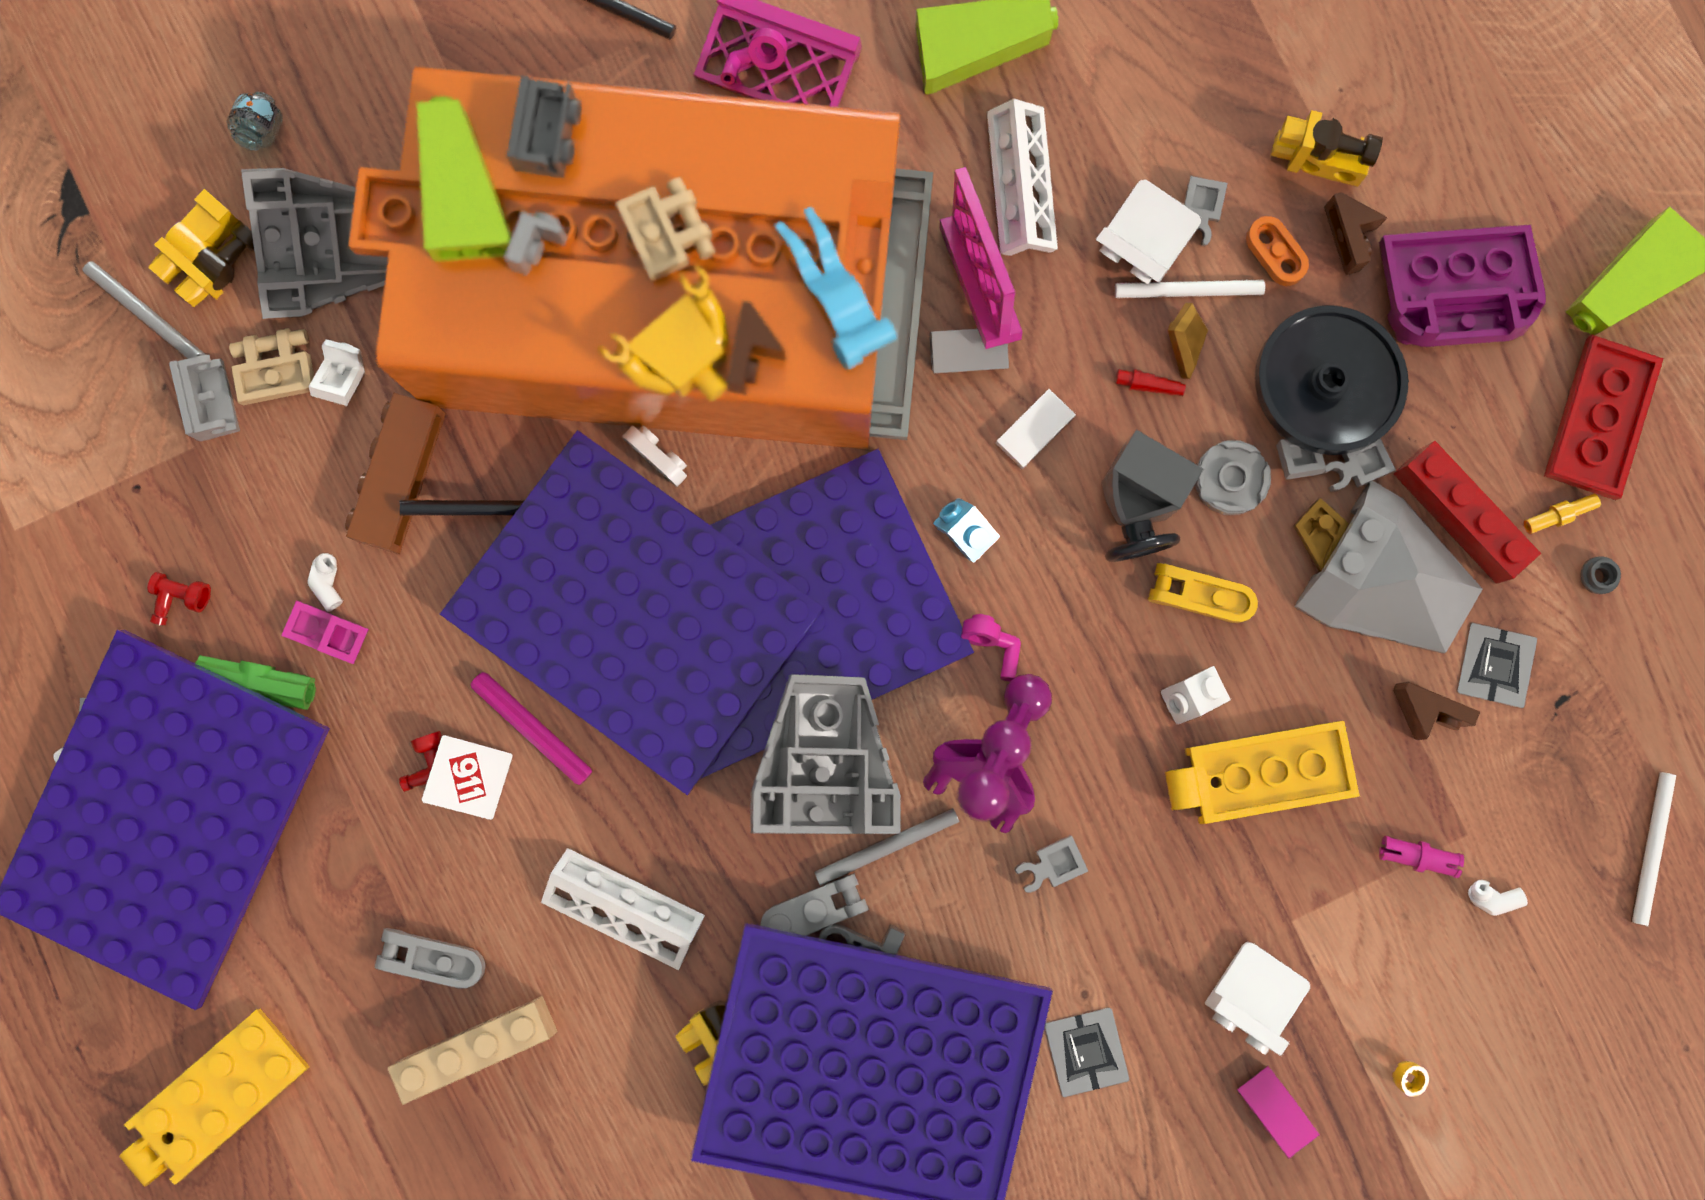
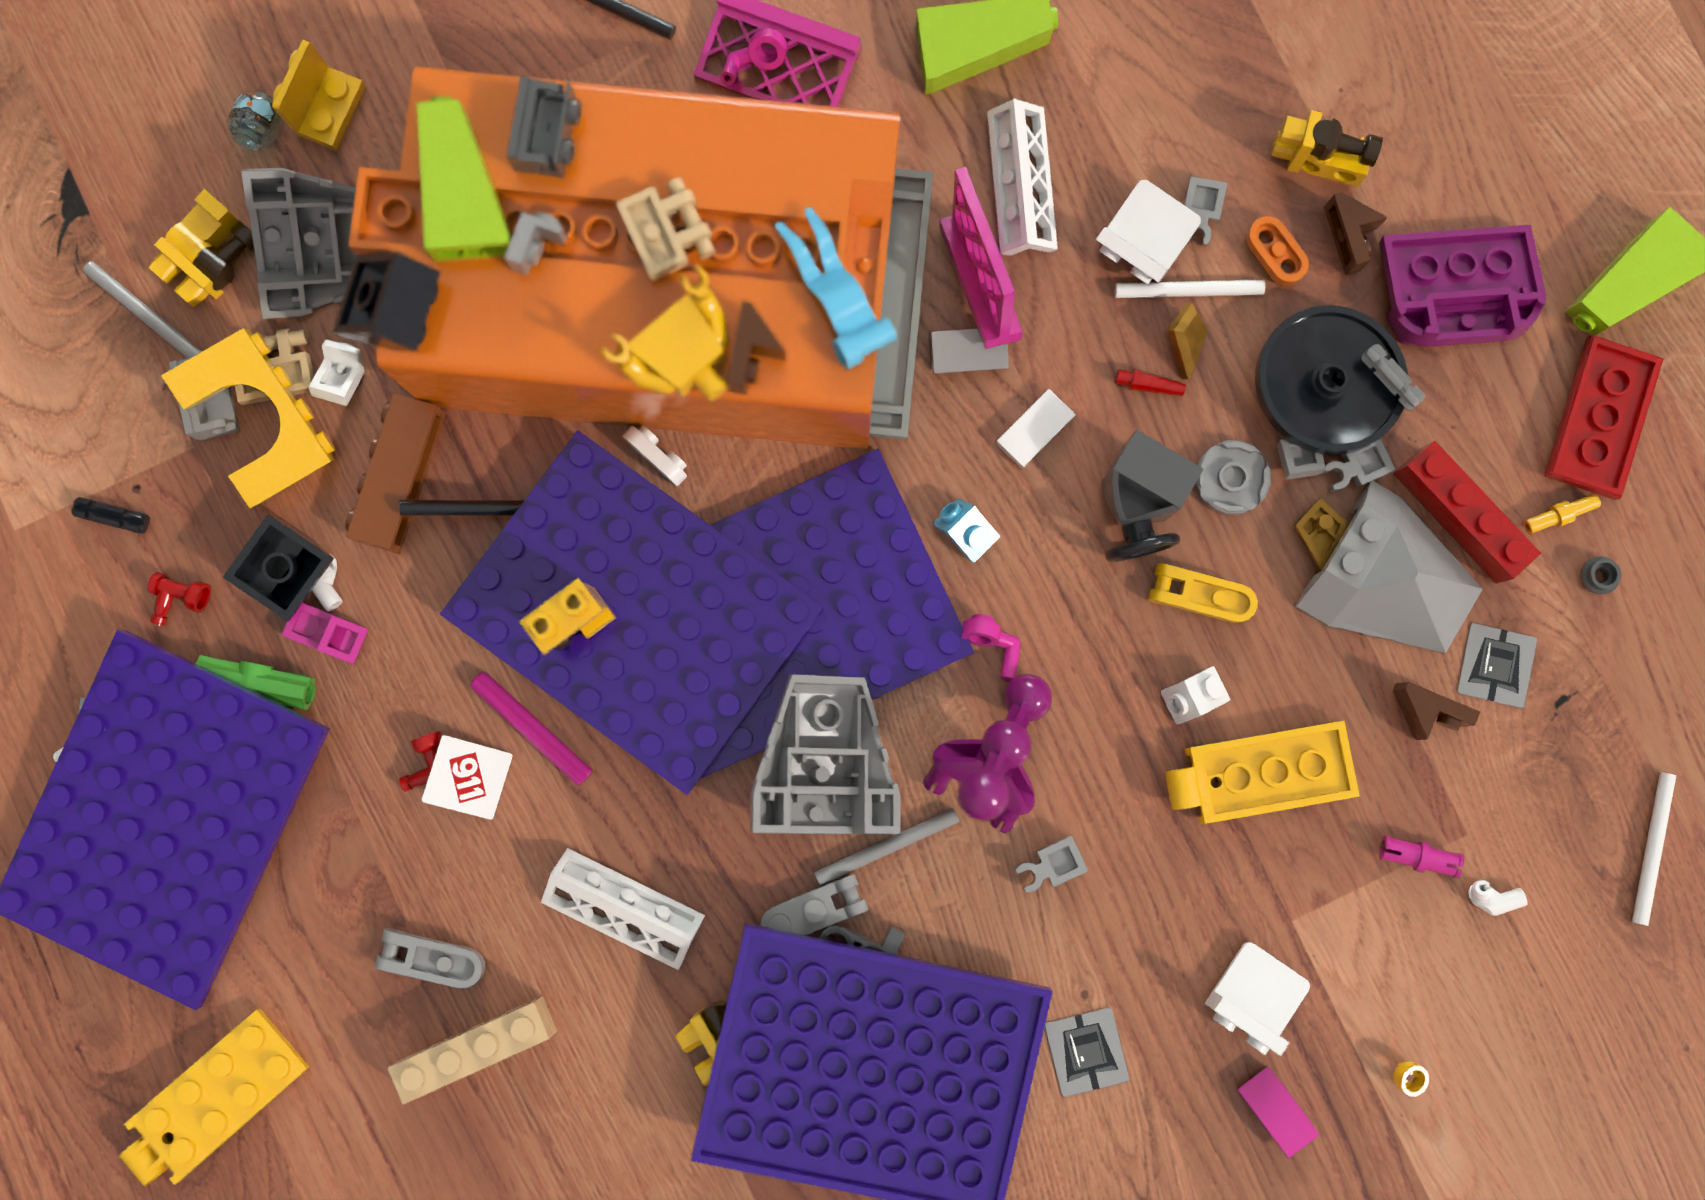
(110, 515): none -> black axle
(244, 361): none -> yellow arch
(279, 566): none -> black slope
(317, 98): none -> yellow bracket
(387, 301): none -> black slope
(565, 613): none -> yellow hips
(1393, 377): none -> light grey axle

